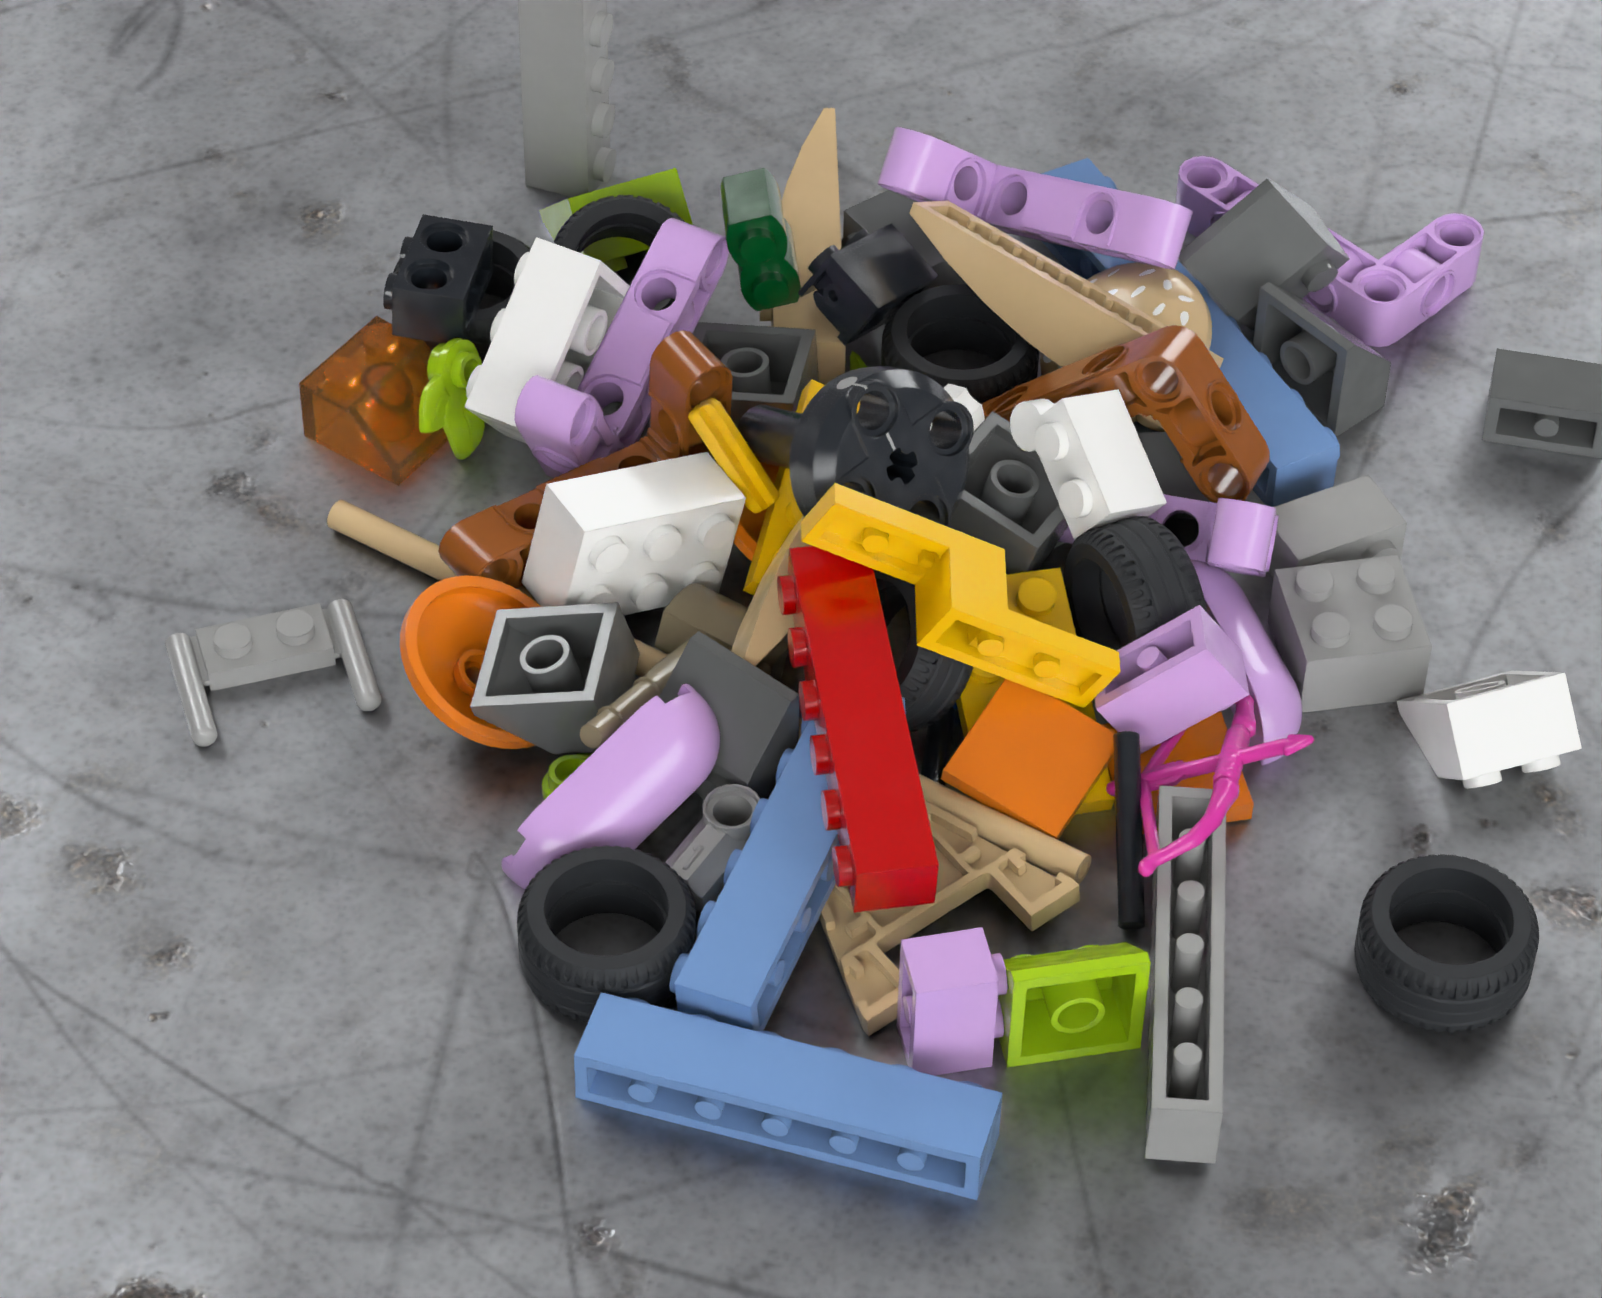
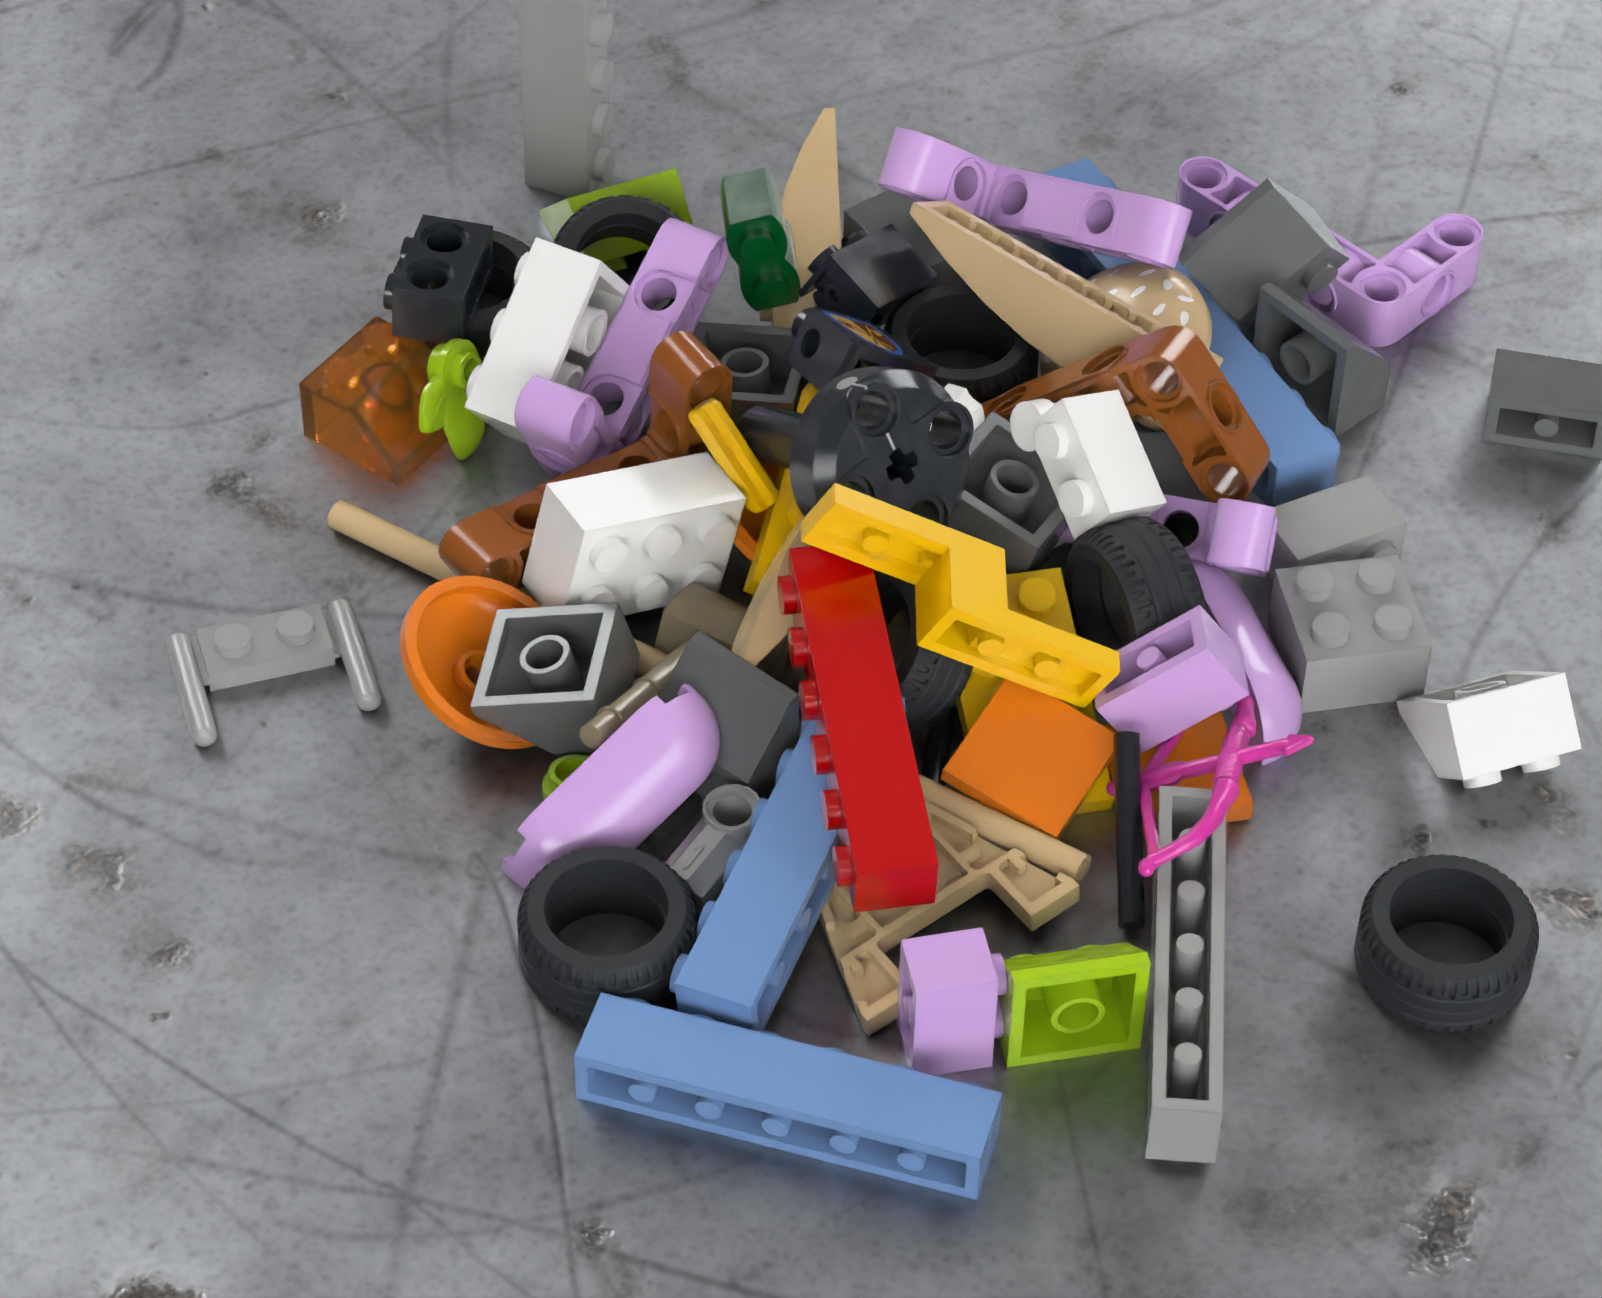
(837, 343): none -> black torso

